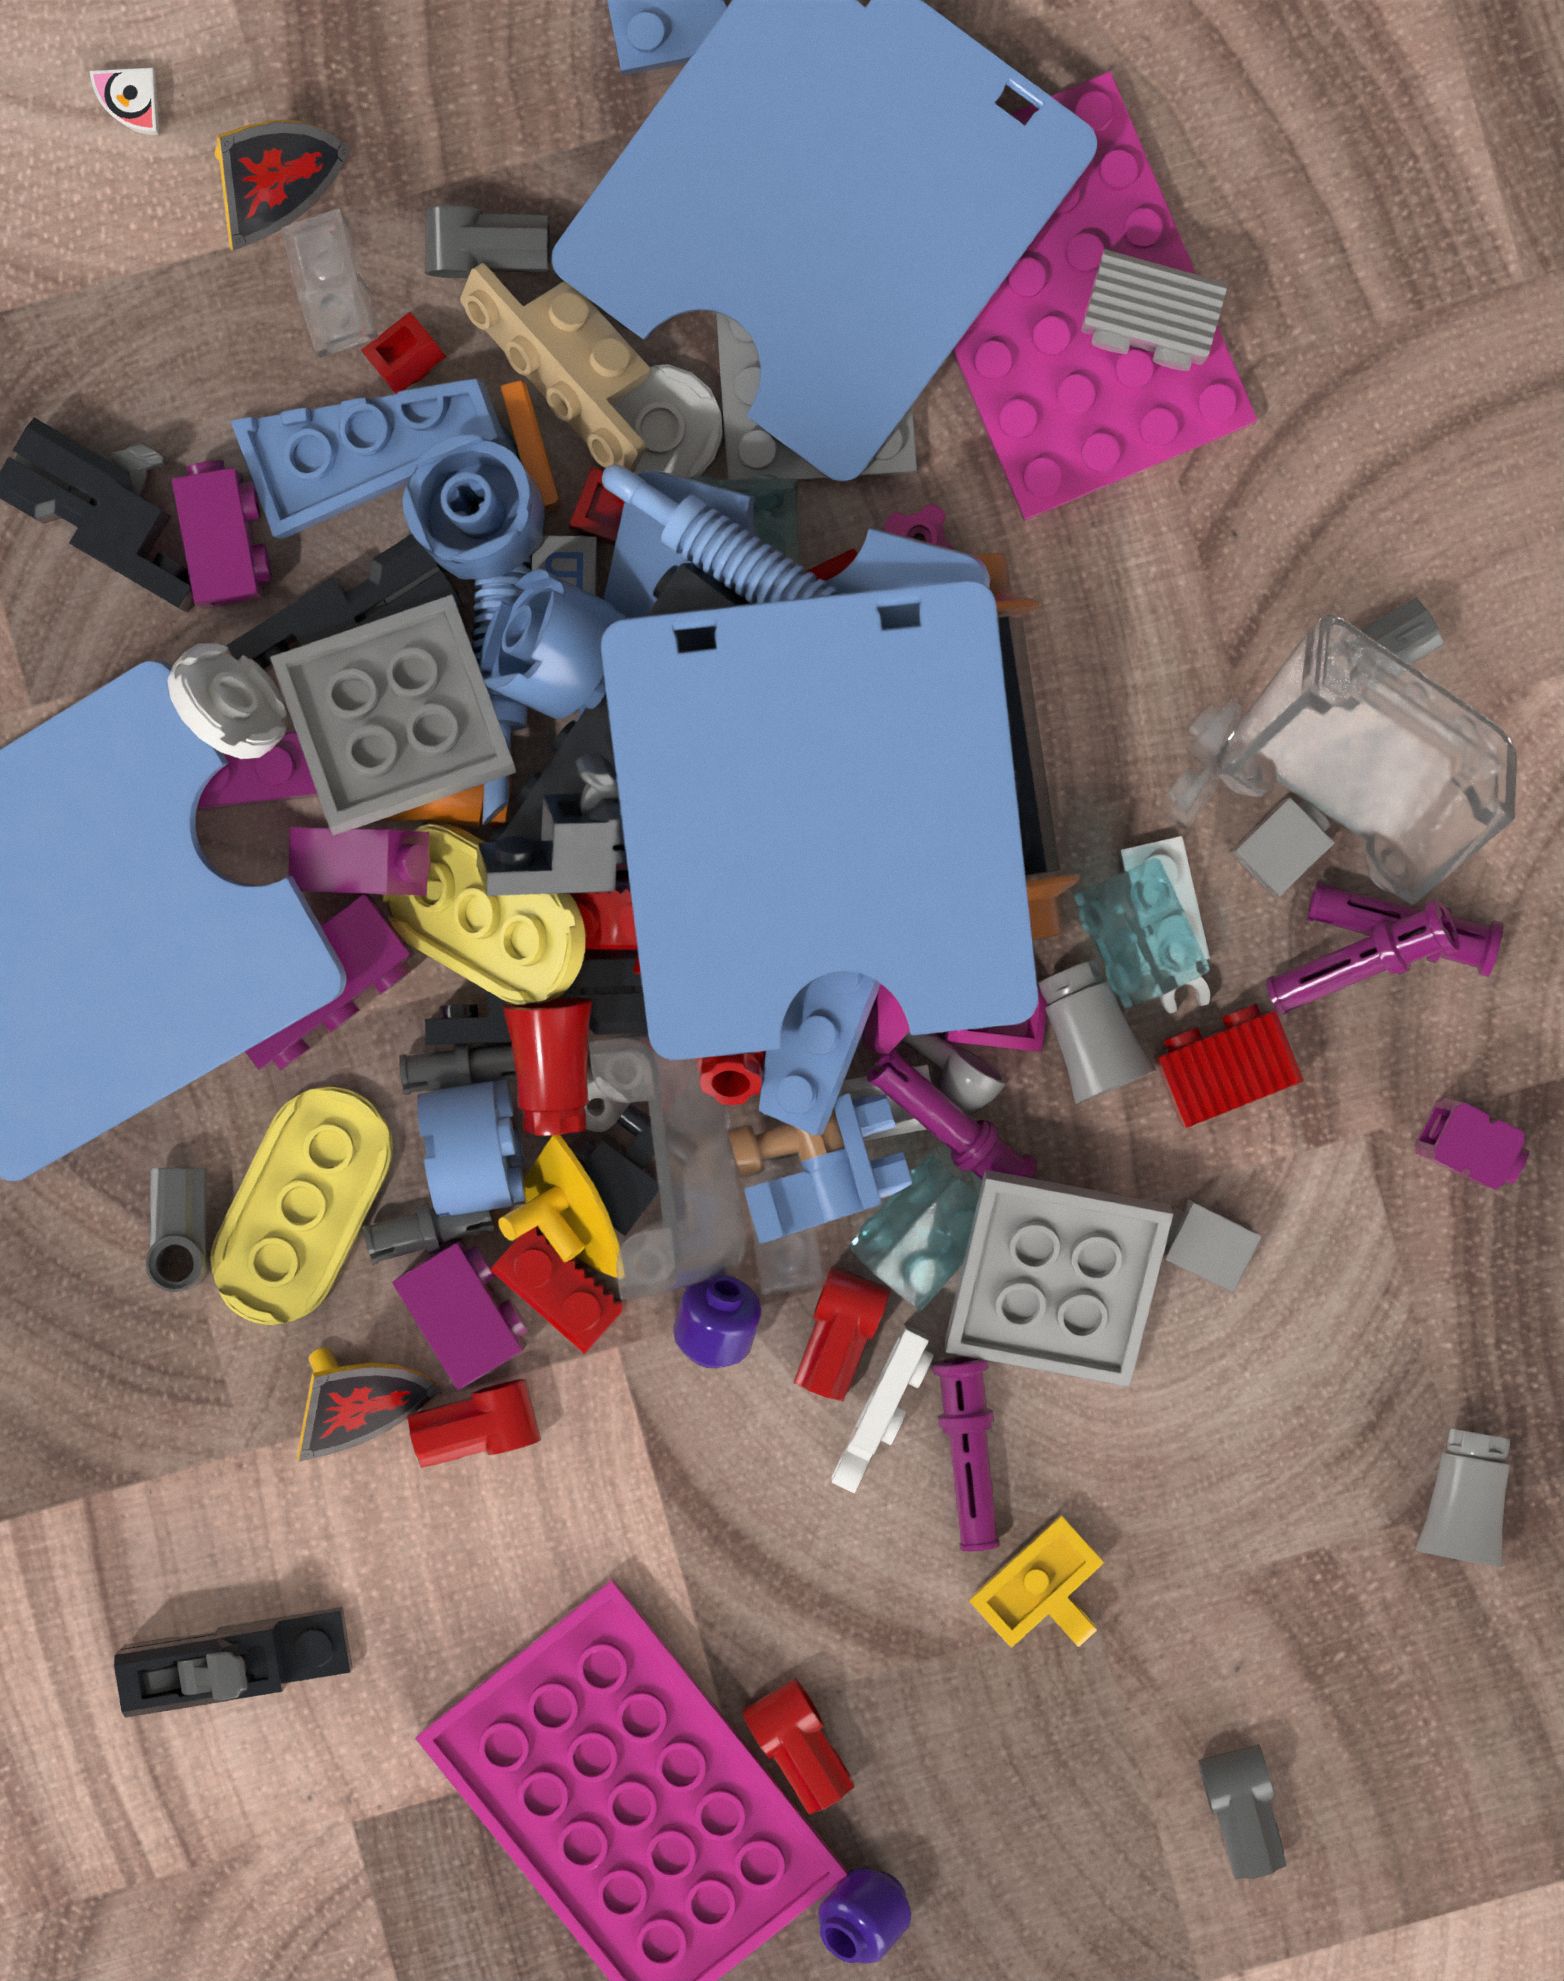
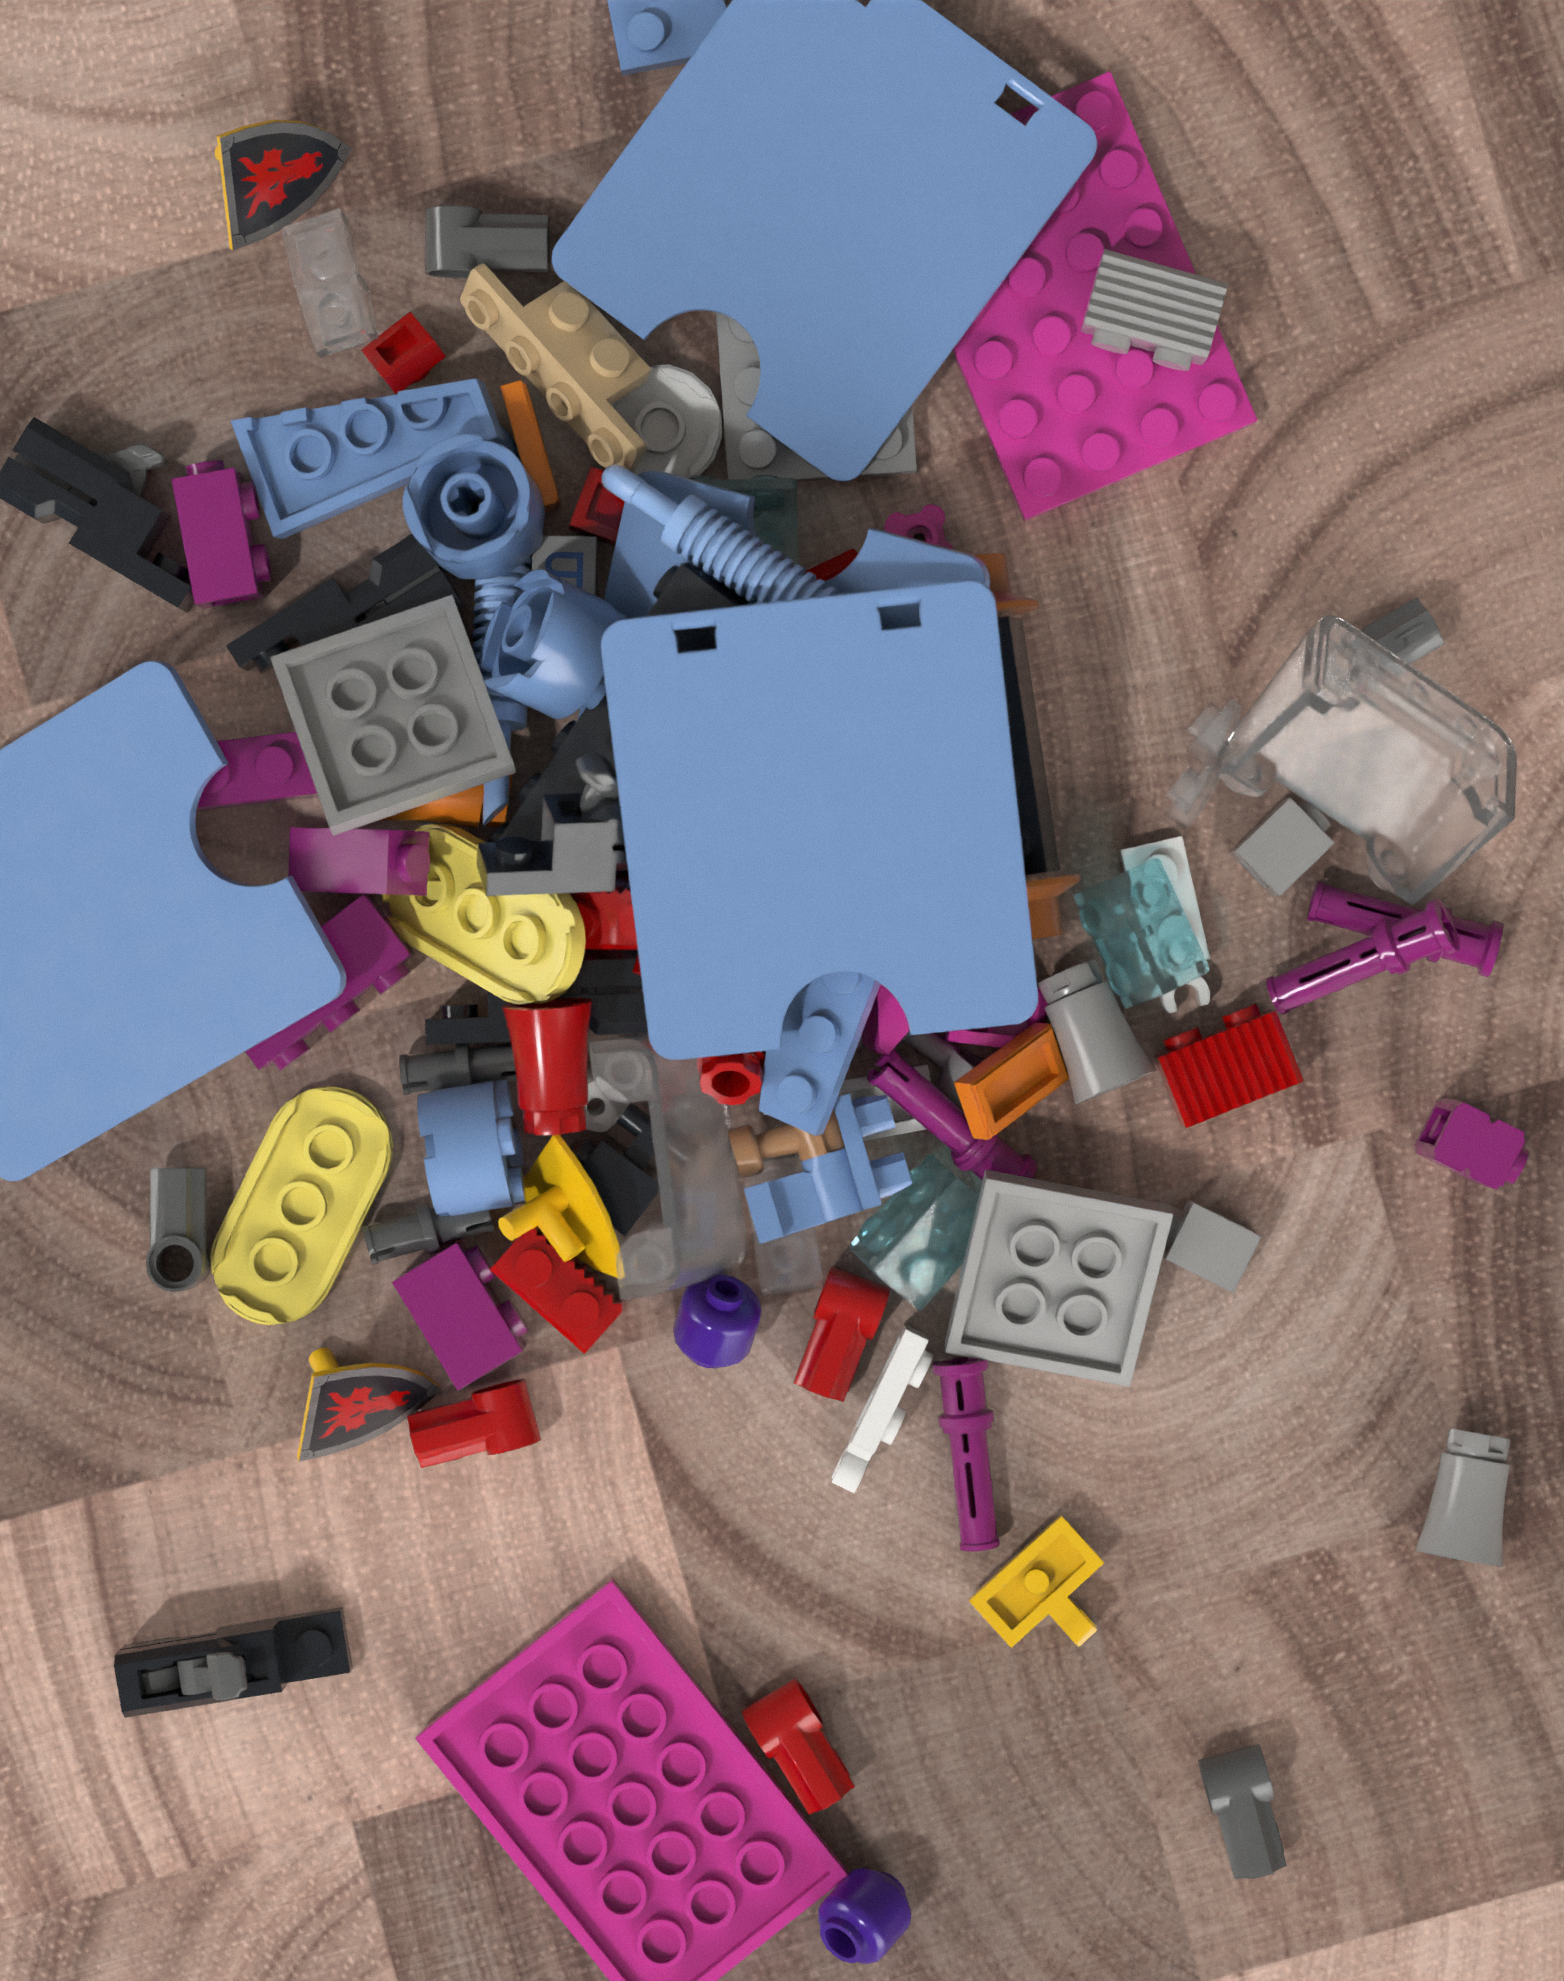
(129, 97): white tile -> none
(227, 701): white tile -> none
(1011, 1081): none -> orange tile

